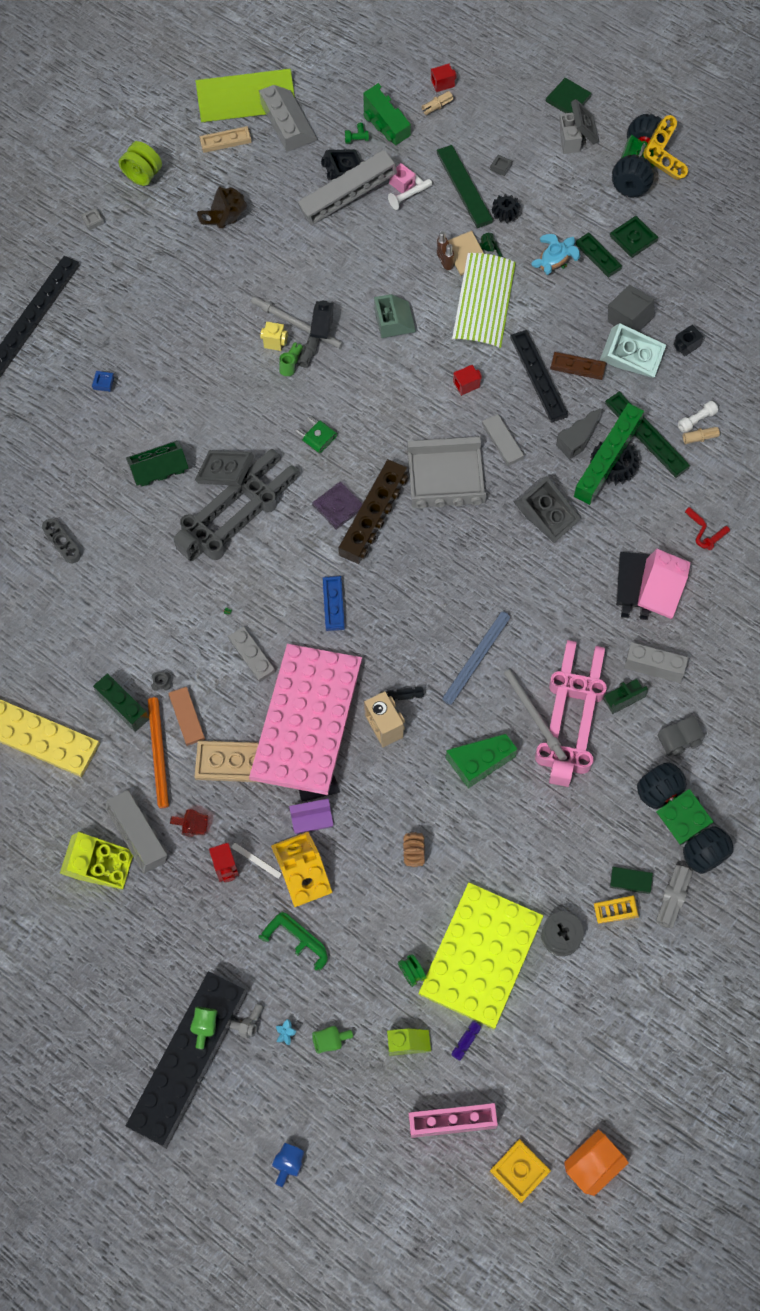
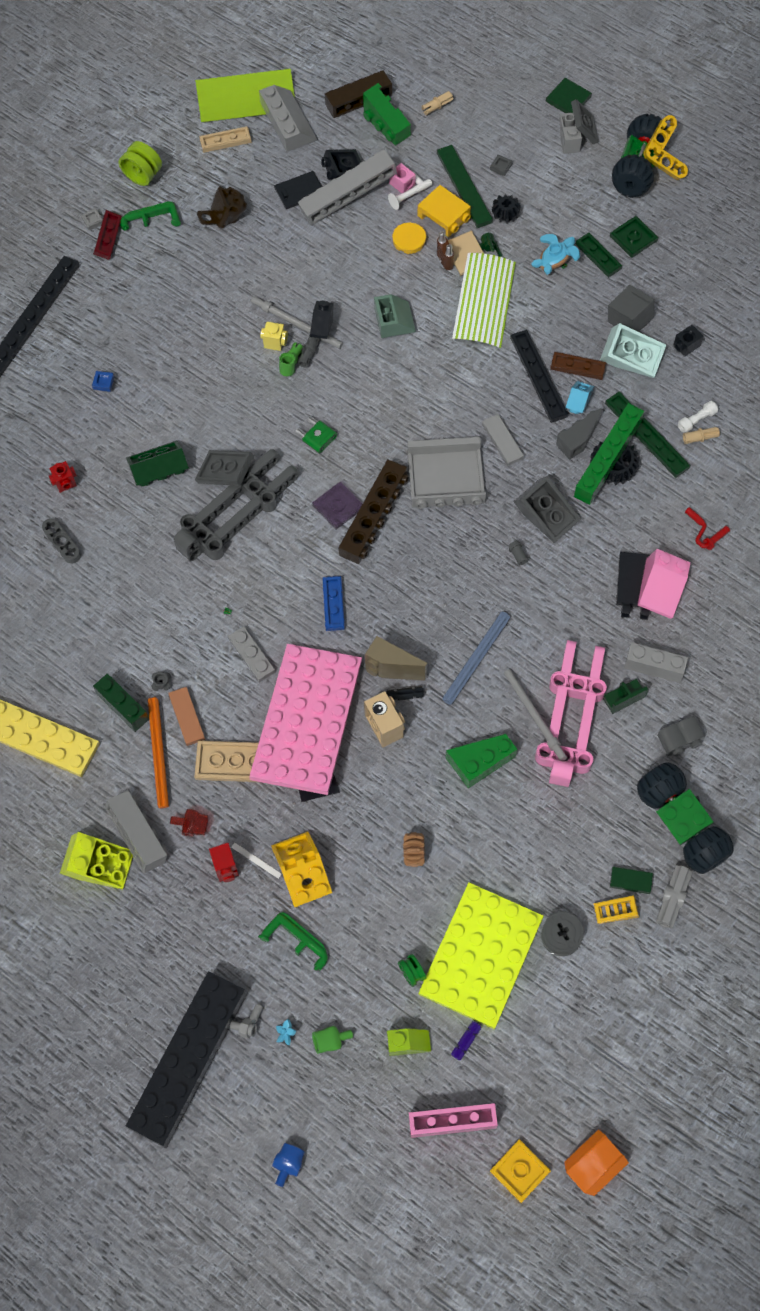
(62, 476): none -> red brick
(107, 235): none -> dark red tile
(151, 211): none -> green piece
(203, 1024): bright green piece -> none
(297, 188): none -> black container
(311, 816): medium lavender panel -> none
(350, 96): none -> dark brown brick
(356, 136): green piece -> none
(393, 663): none -> dark tan slope
(409, 237): none -> yellow tile
(443, 77): red brick -> none
(444, 209): none -> yellow panel
(467, 379): red brick -> none
(519, 554): none -> dark grey pin
(579, 397): none -> medium azure slope

